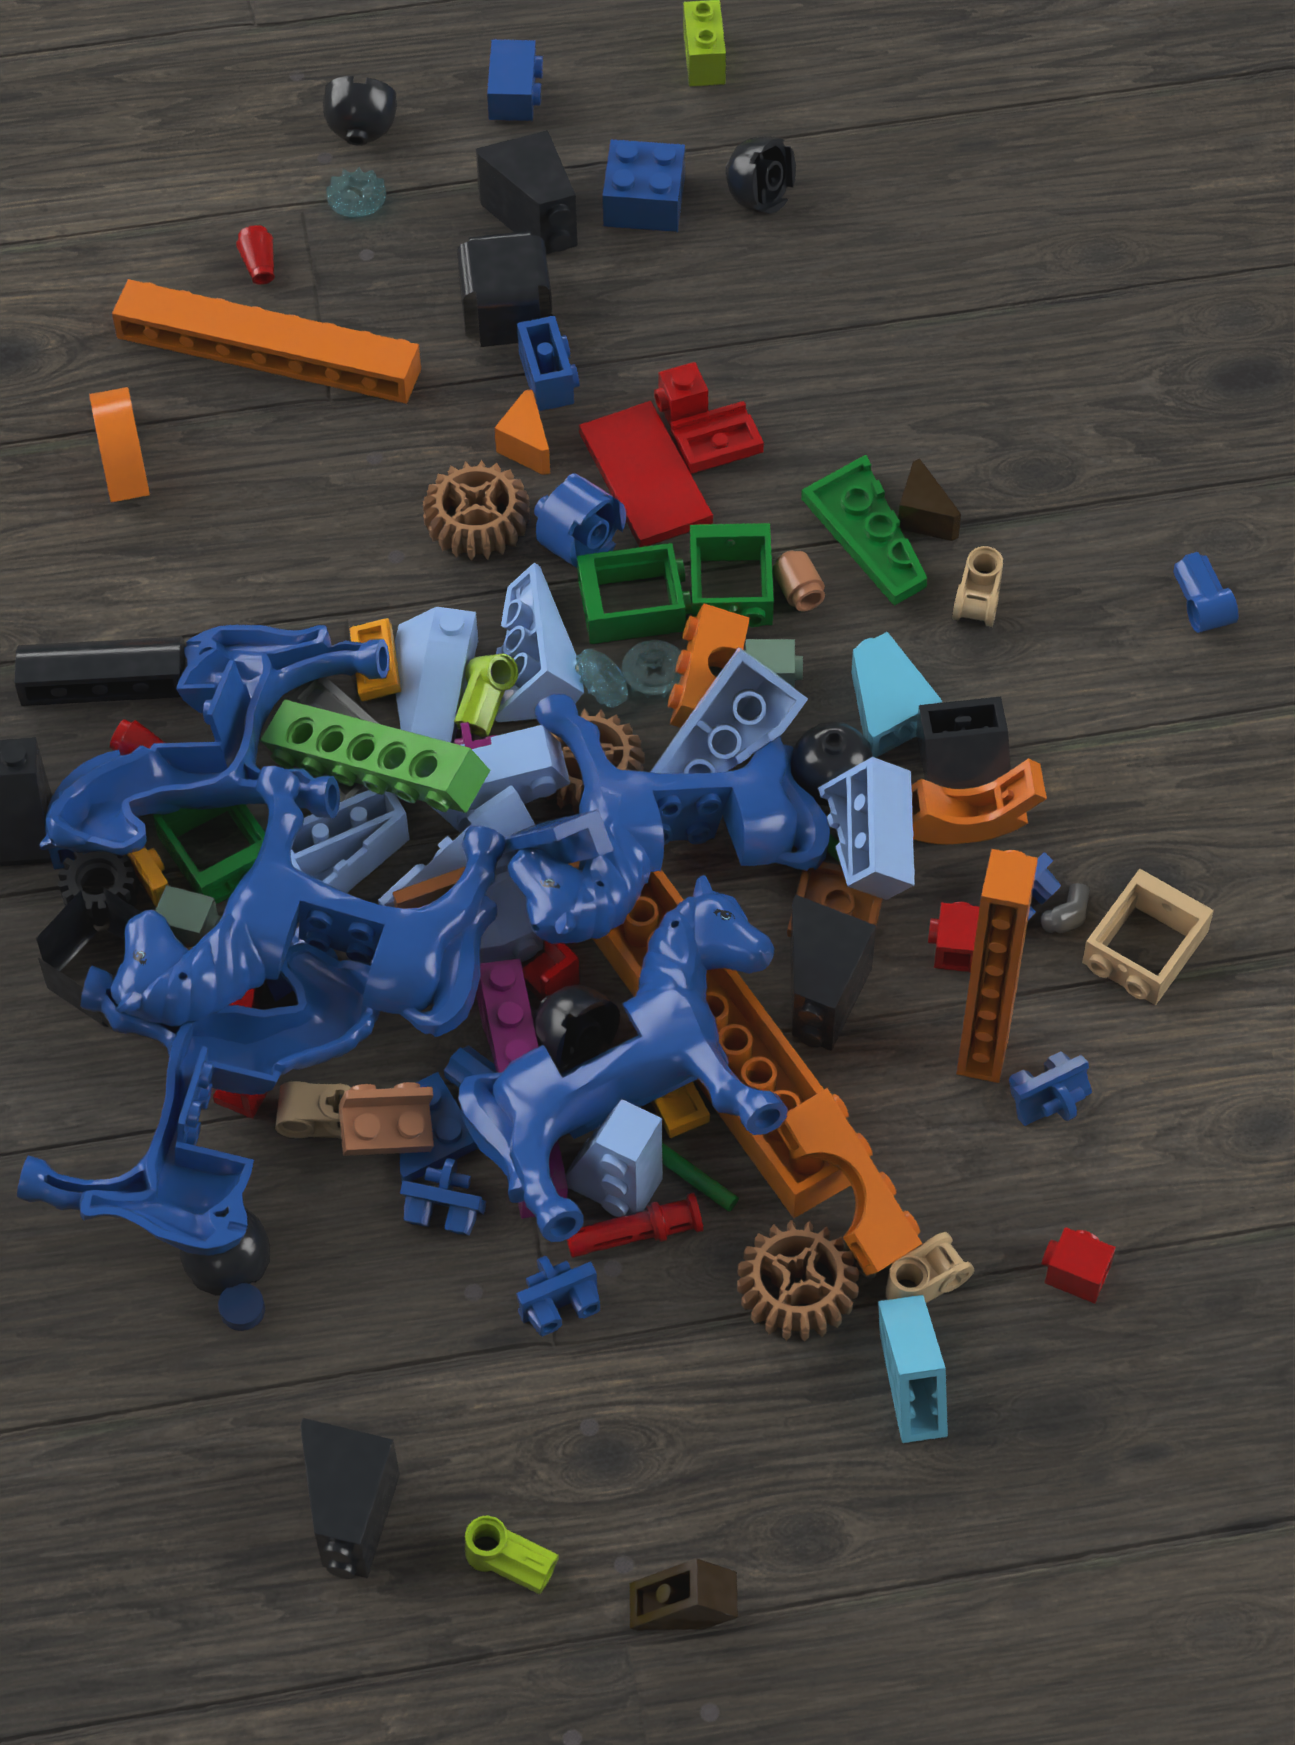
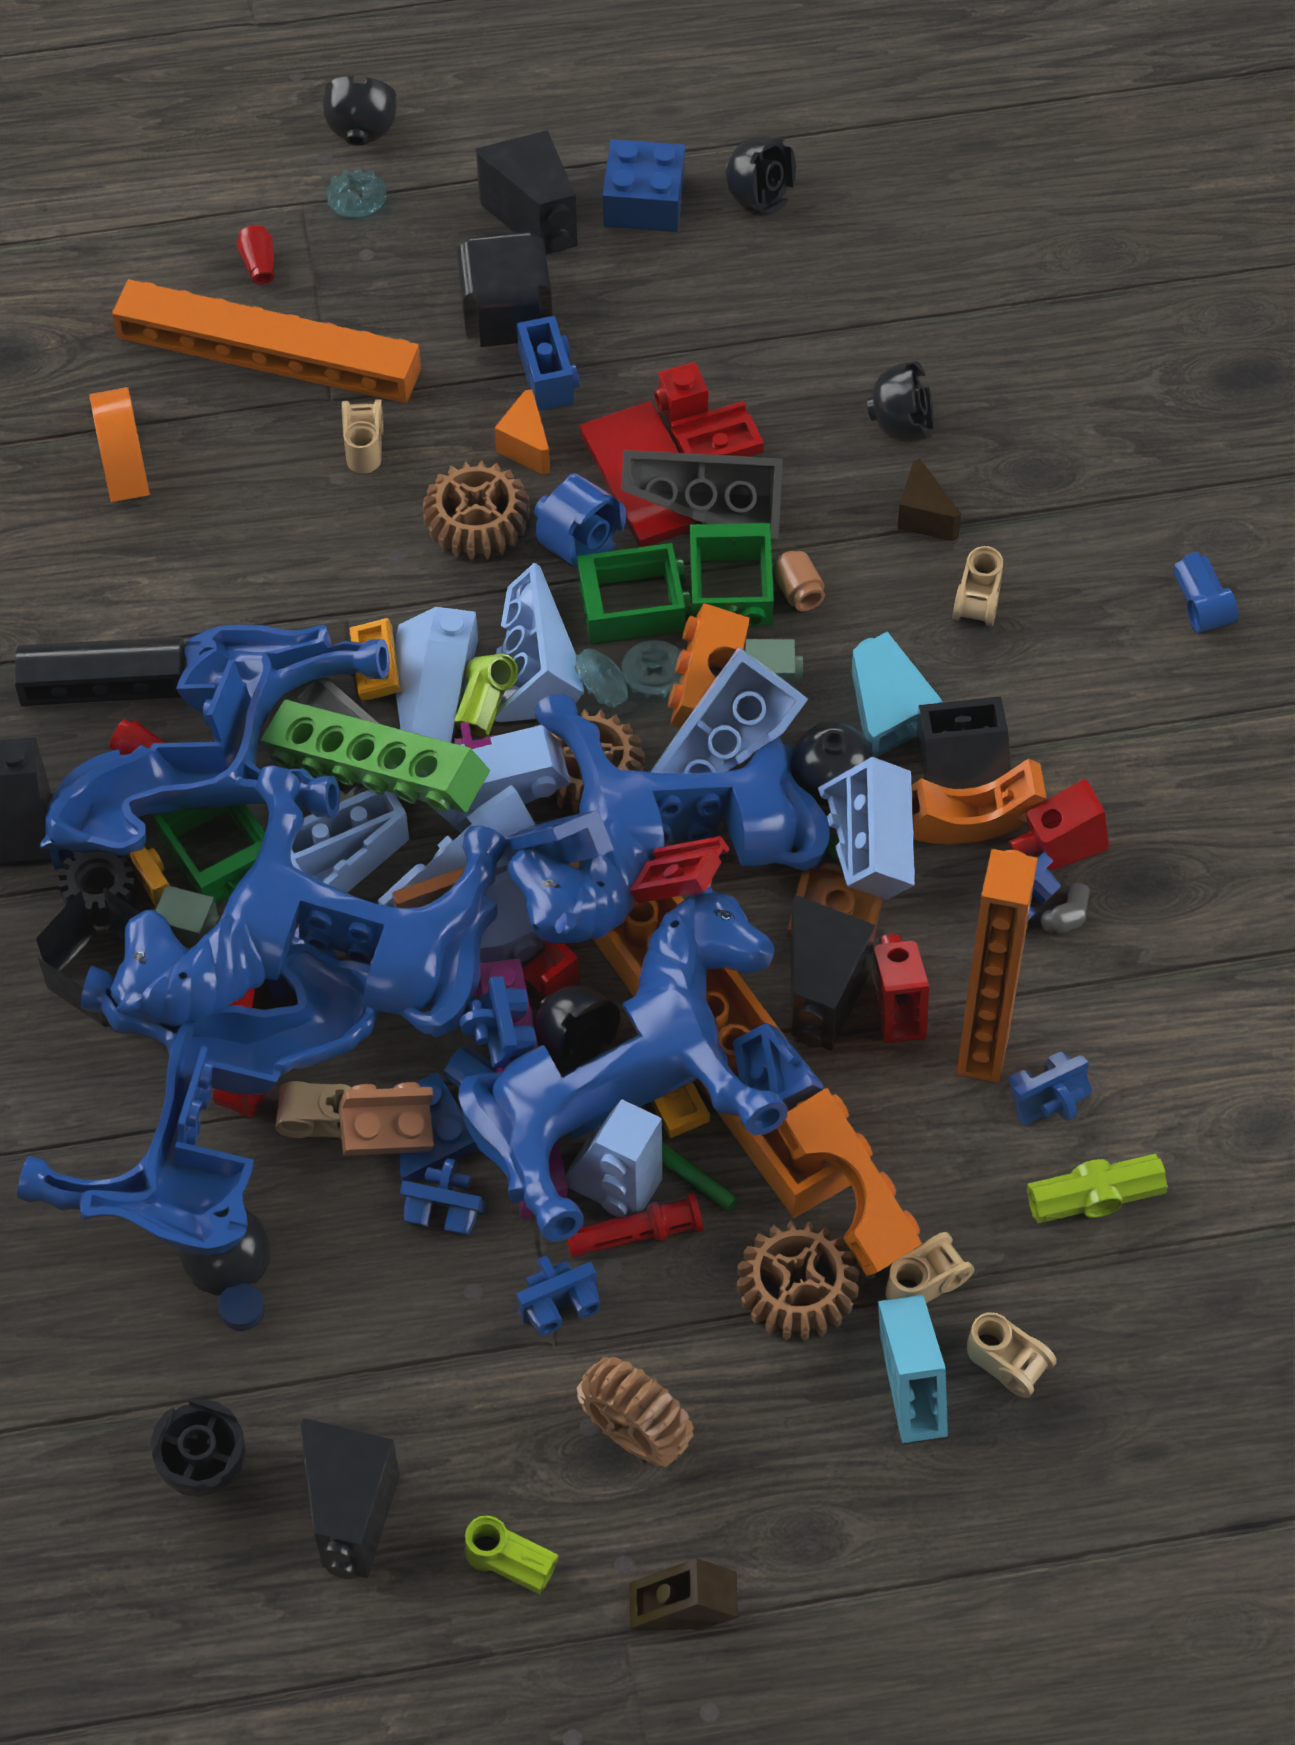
(198, 1447): none -> black cylinder
(362, 435): none -> tan piece
(493, 1024): none -> blue hips
(513, 80): blue brick -> none
(635, 1411): none -> medium nougat gear
(679, 870): none -> red plate
(704, 43): lime brick -> none
(708, 486): none -> dark grey wedge
(772, 1064): none -> blue wing
(860, 519): green wing -> none
(894, 972): none -> red torso
(902, 403): none -> black cylinder
(954, 936): red brick -> none
(1011, 1356): none -> tan piece
(1065, 827): none -> red torso
(1078, 1263): red brick -> none
(1097, 1188): none -> lime piece
(1166, 906): tan window -> none

